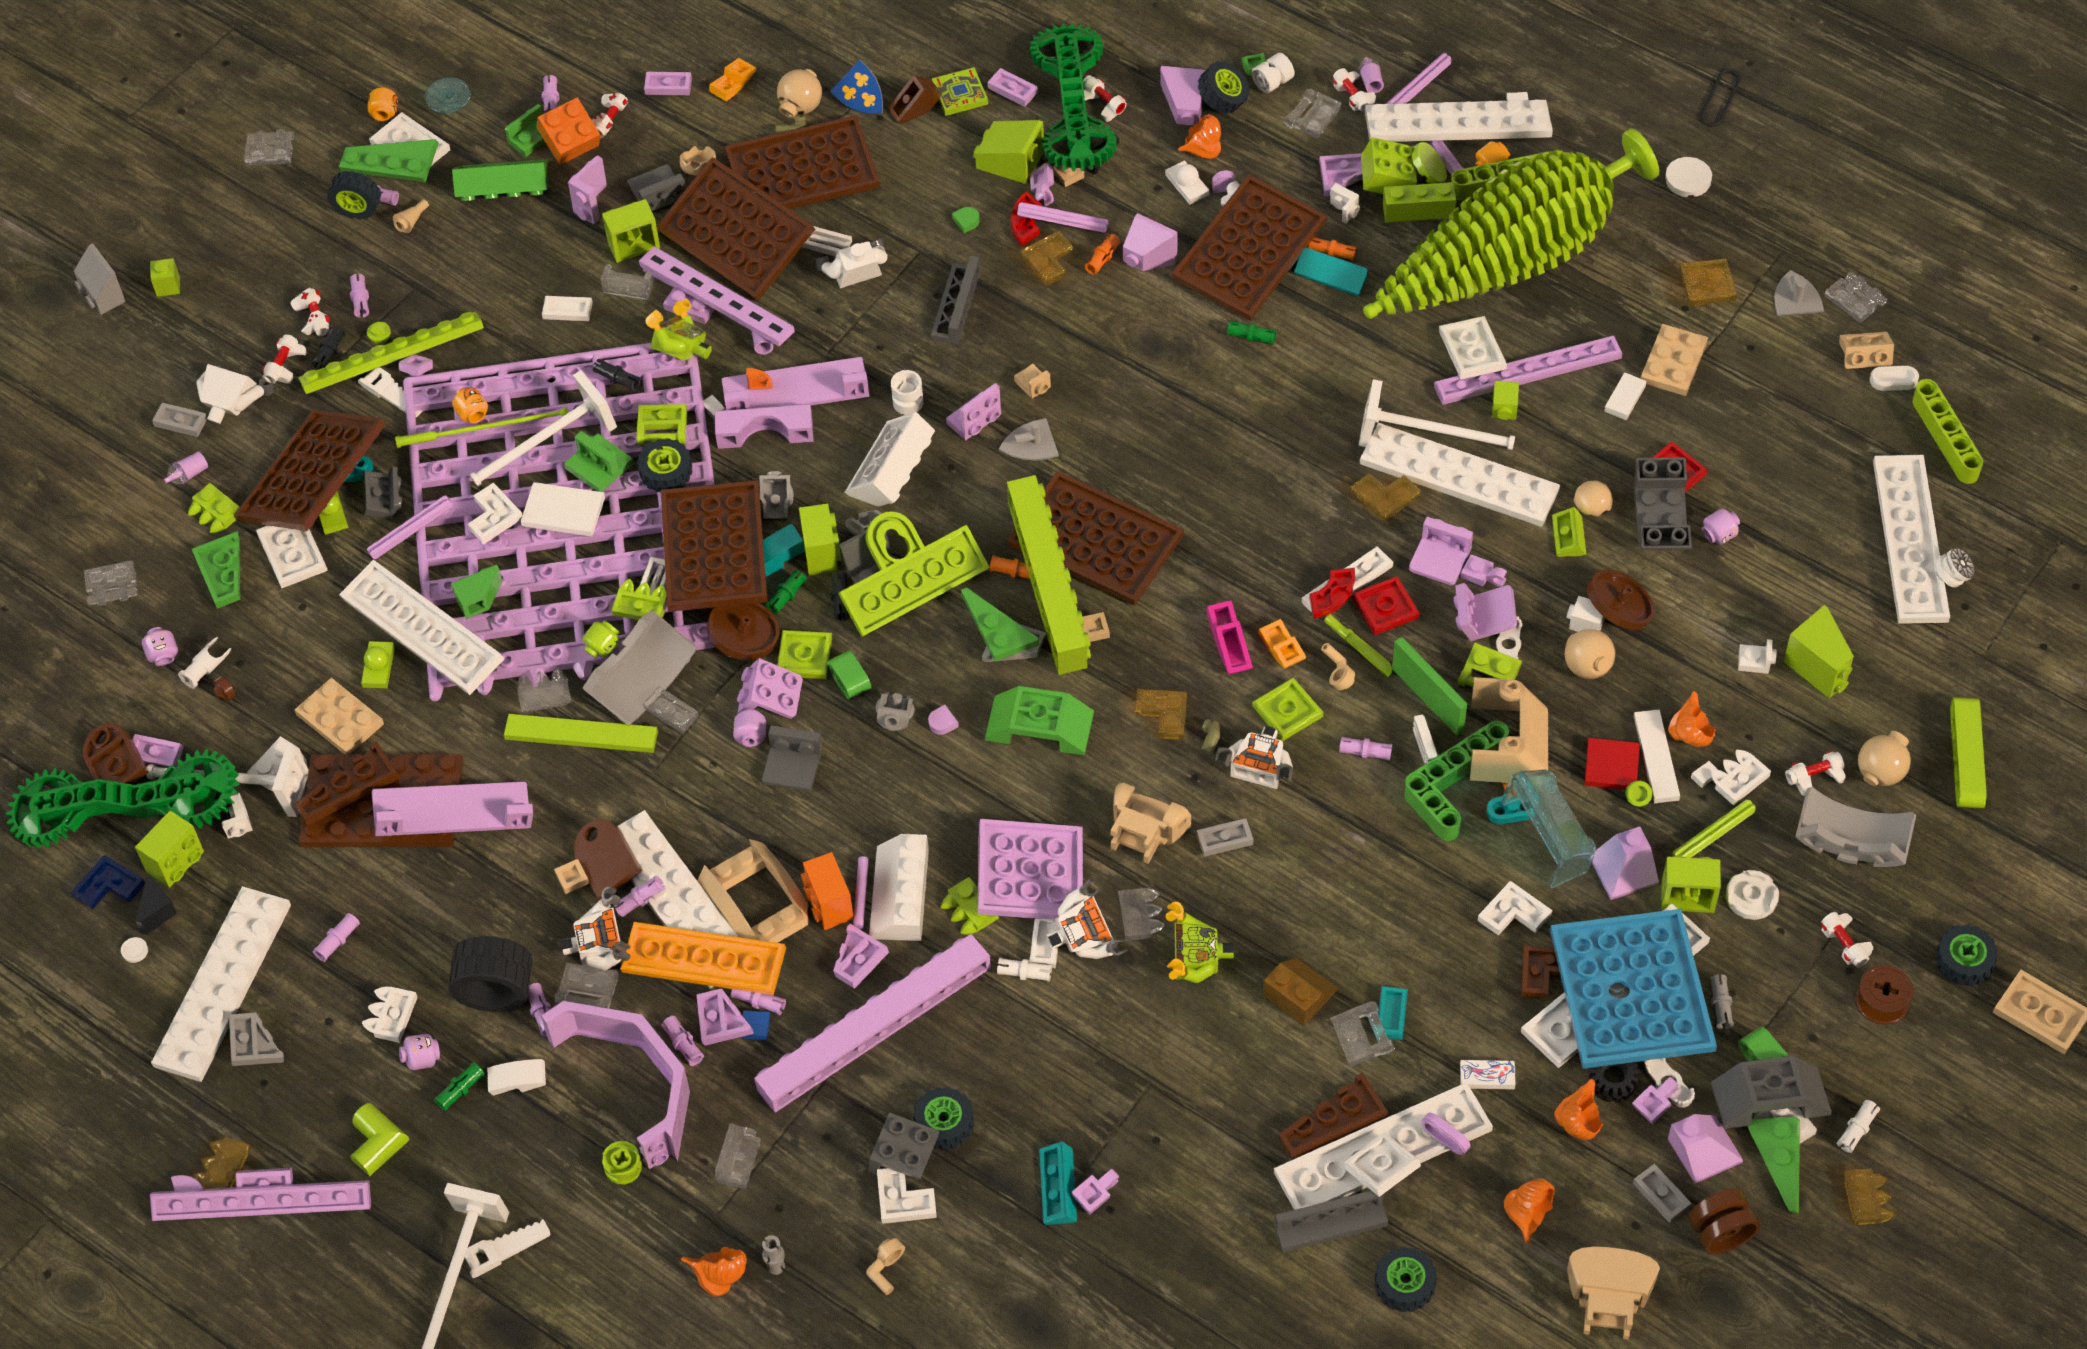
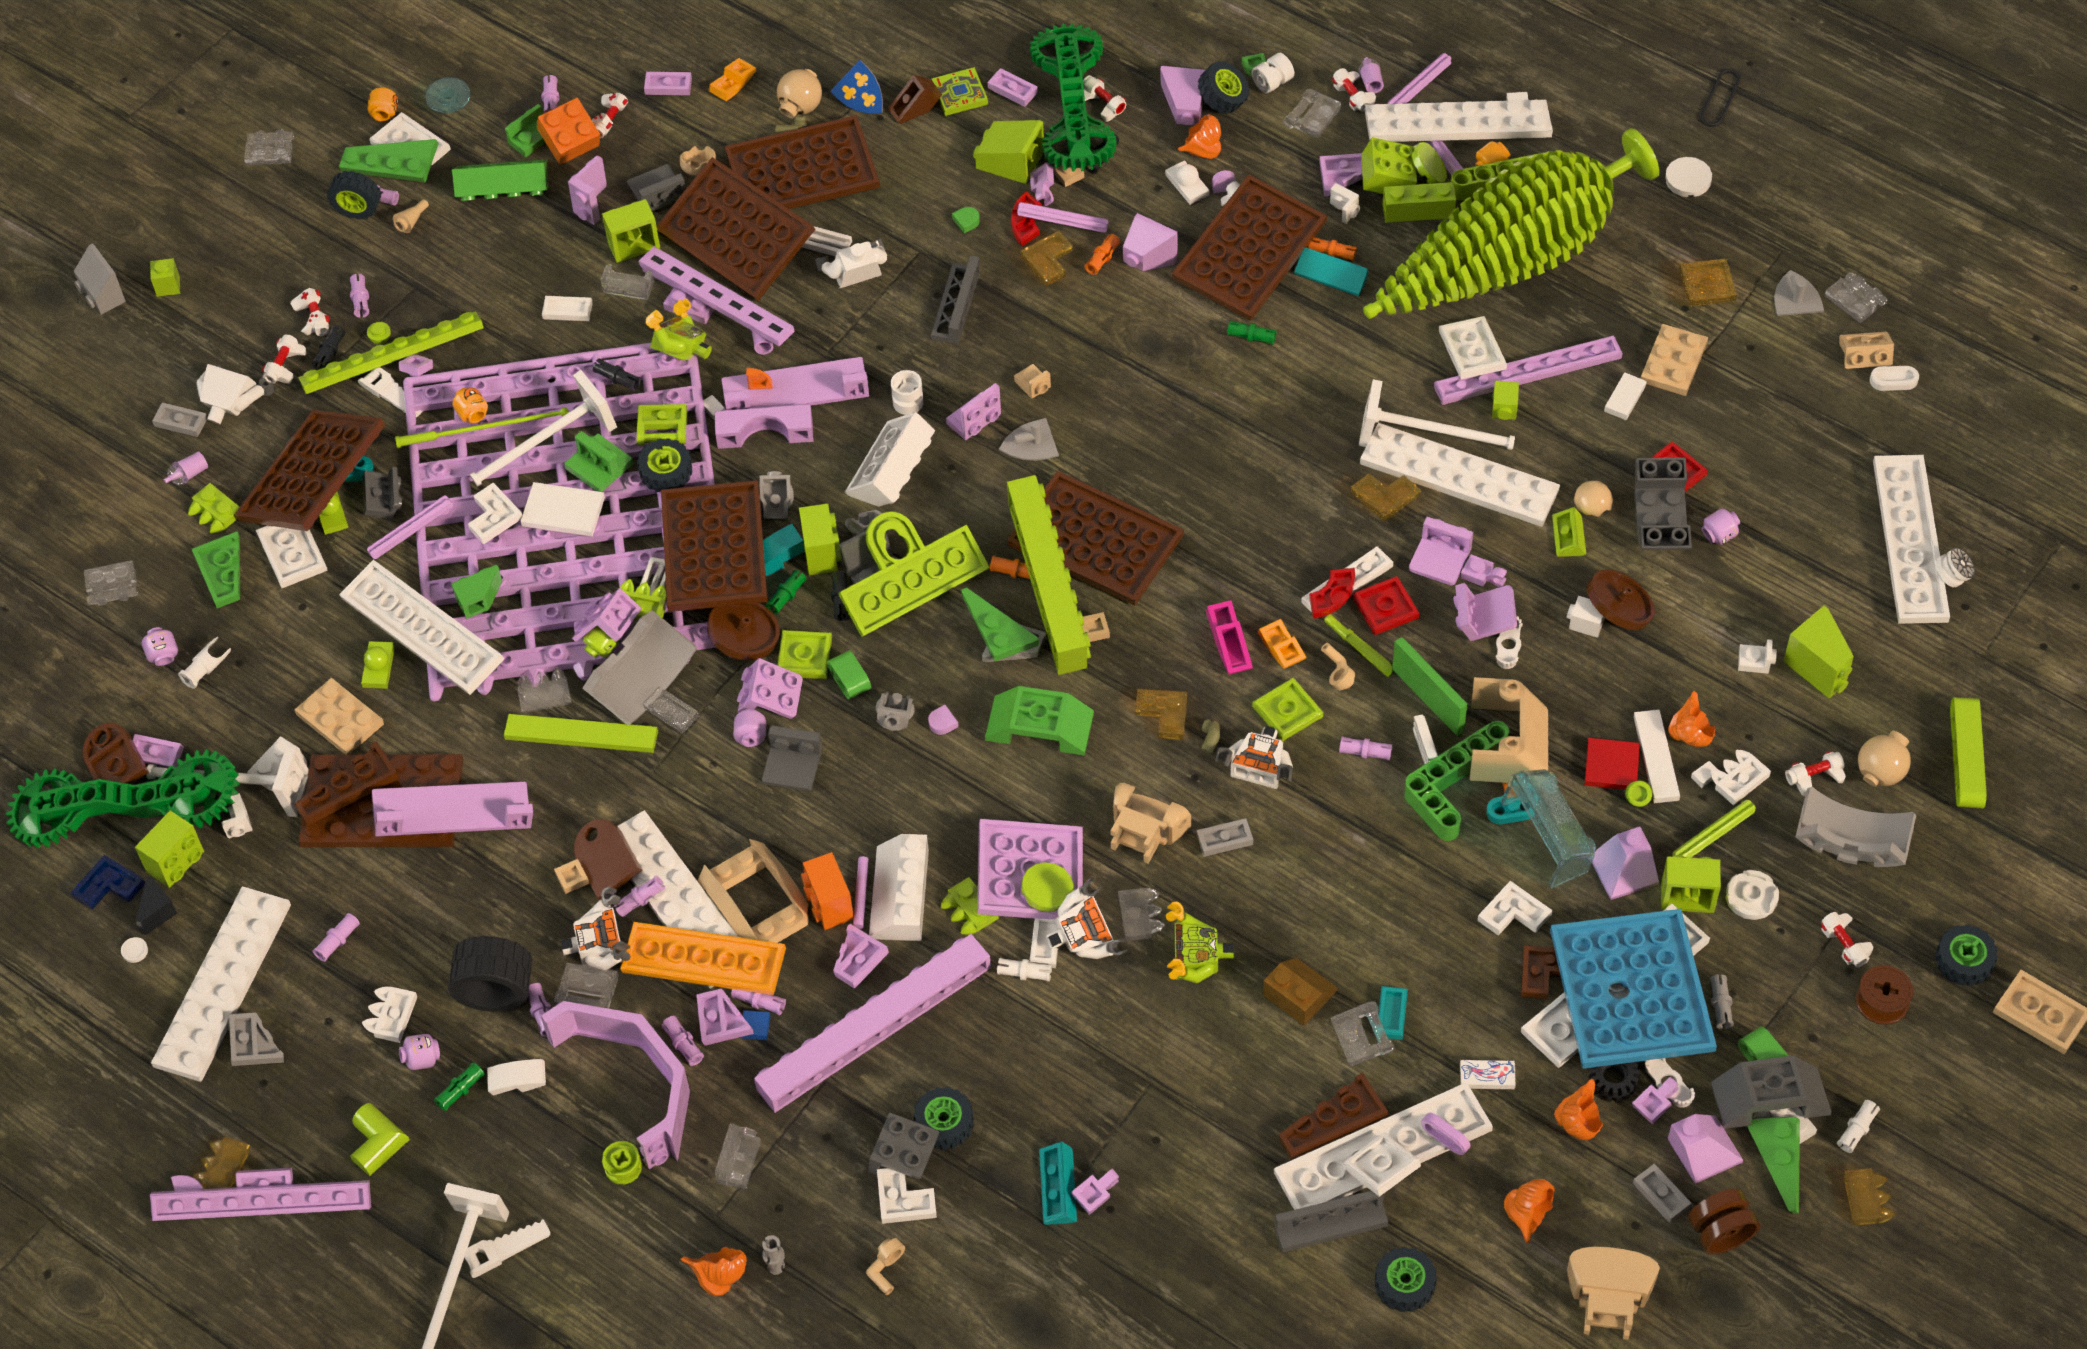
(223, 689): reddish brown tile -> none
(611, 615): none -> lavender bracket
(1046, 886): none -> lime tile
(1488, 663): lime plate -> none
(1589, 653): tan brick -> none
(1947, 431): lime beam -> none

